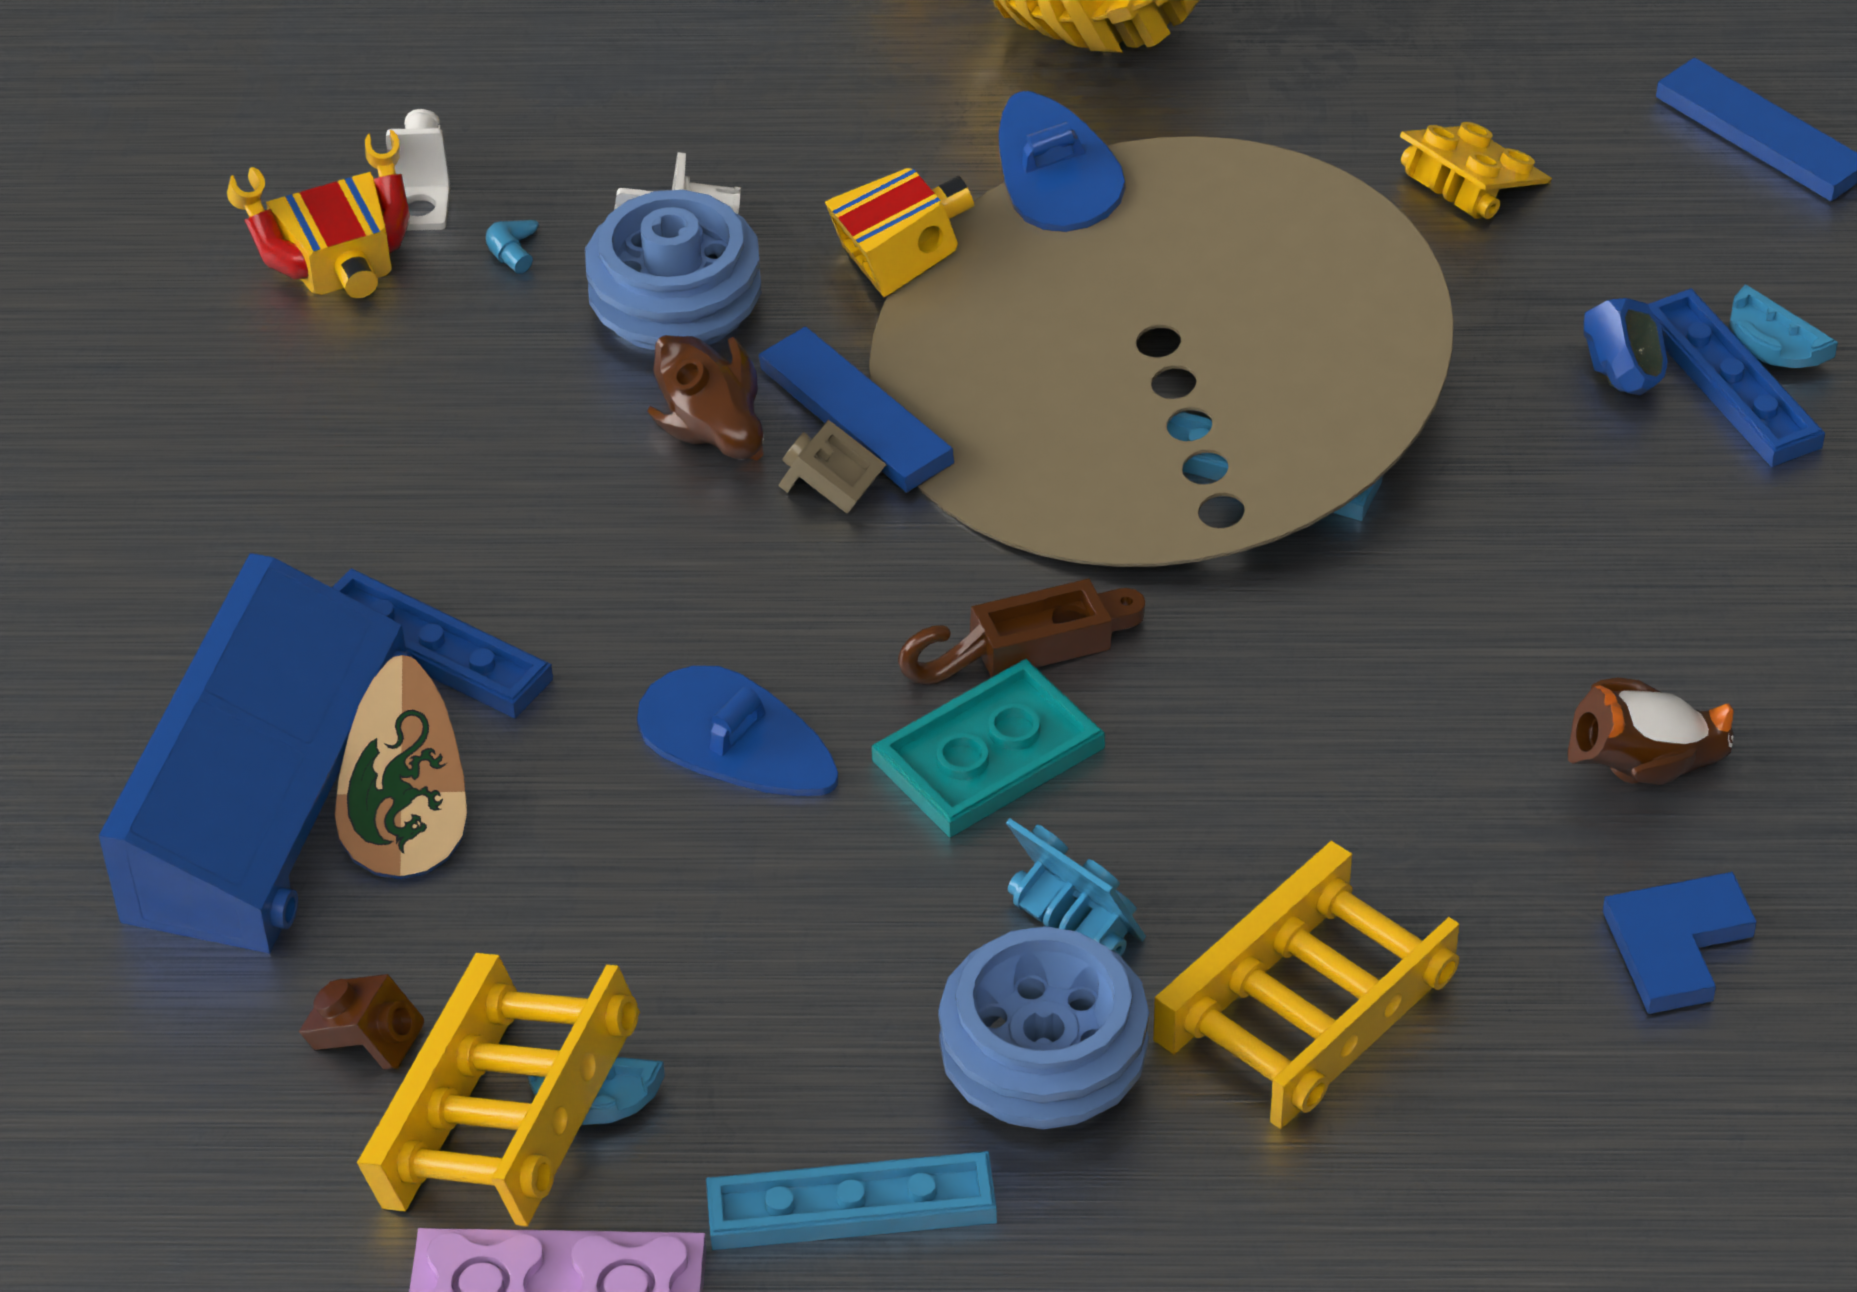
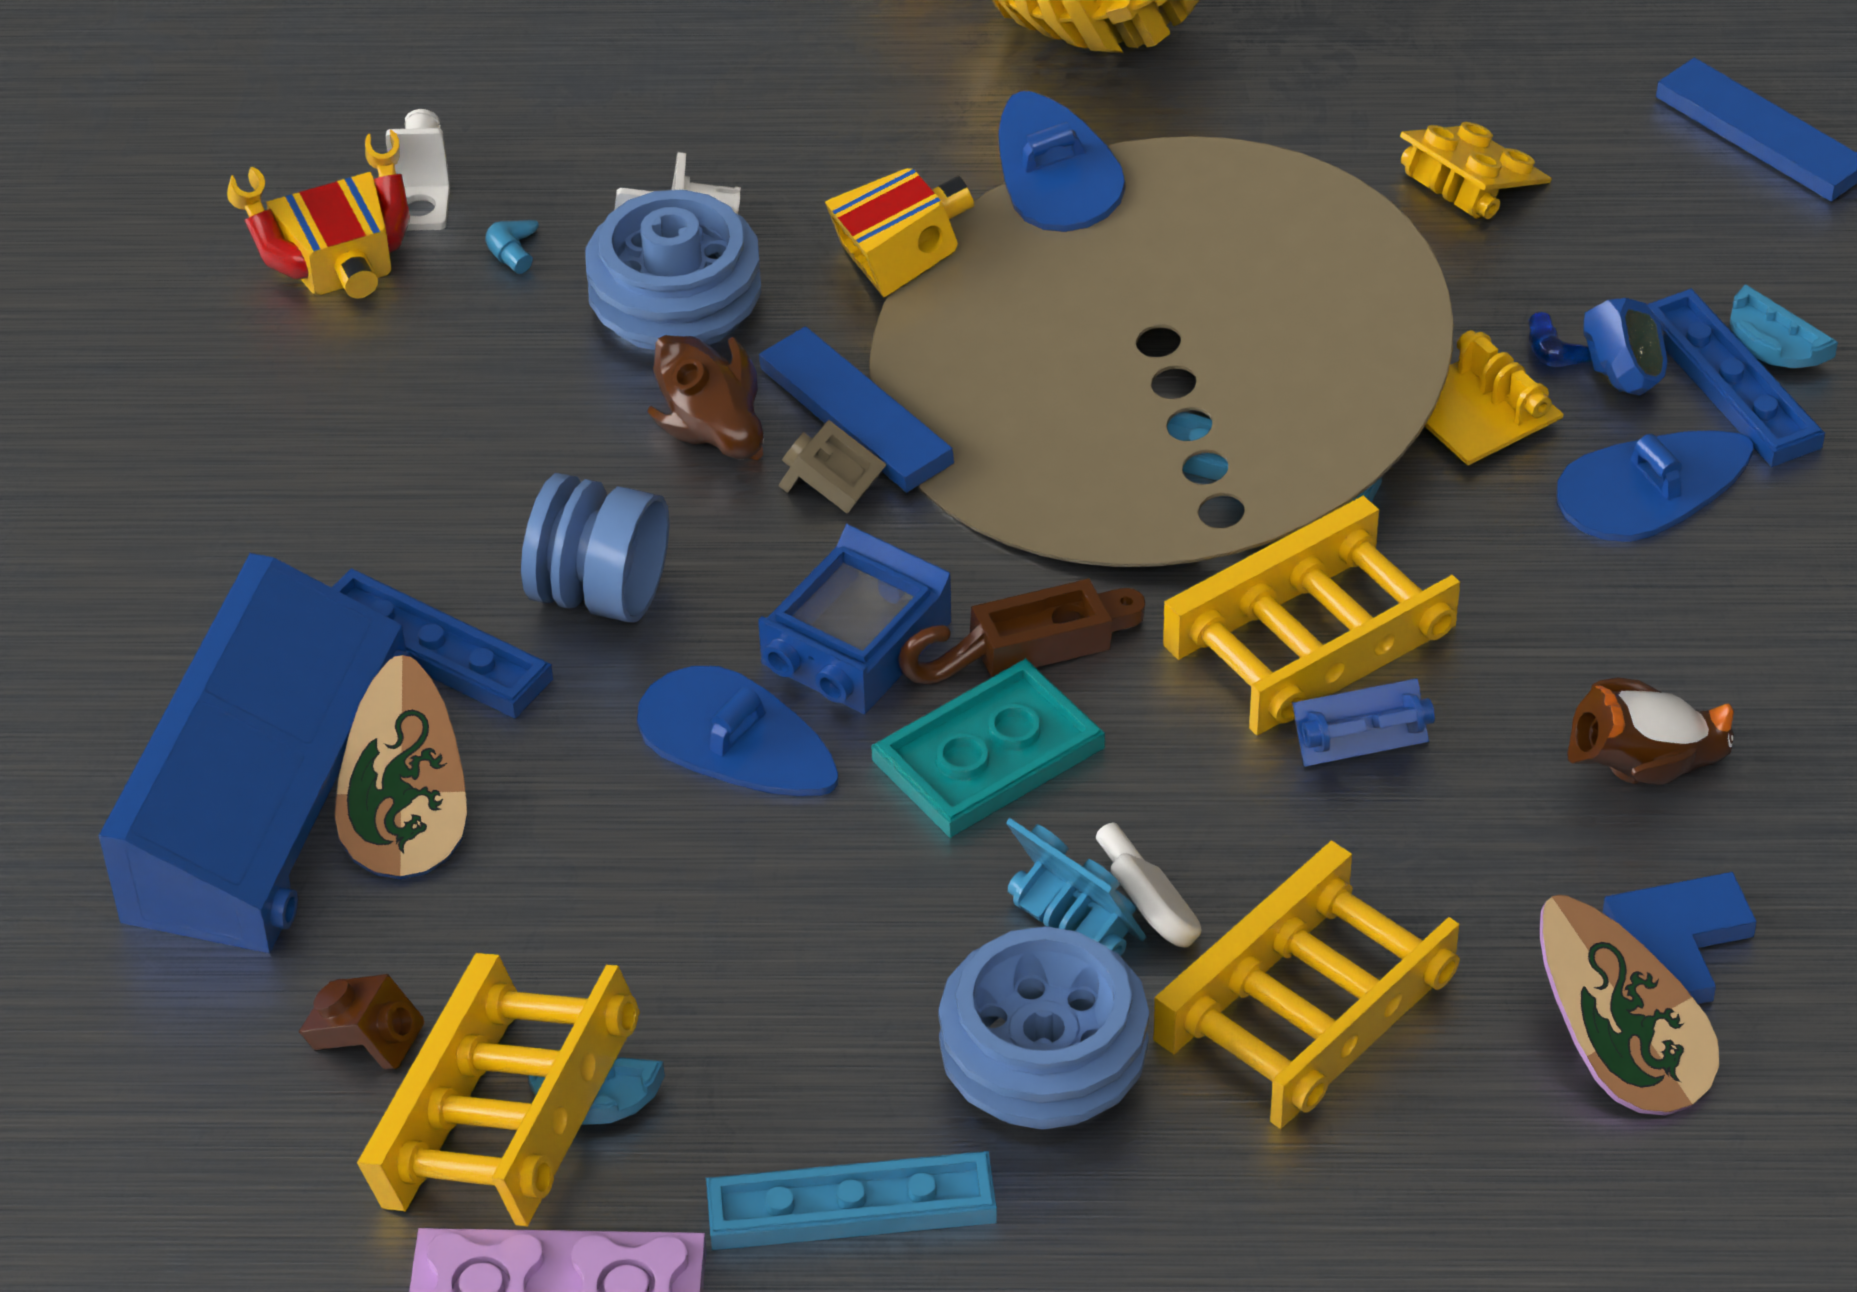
(595, 547): none -> medium blue wheel
(853, 618): none -> blue window
(1149, 889): none -> white piece
(1298, 566): none -> yellow fence
(1362, 721): none -> blue hinge
(1488, 401): none -> yellow hinge
(1550, 348): none -> clear blue animal
(1626, 1011): none -> shield
(1650, 482): none -> blue shield

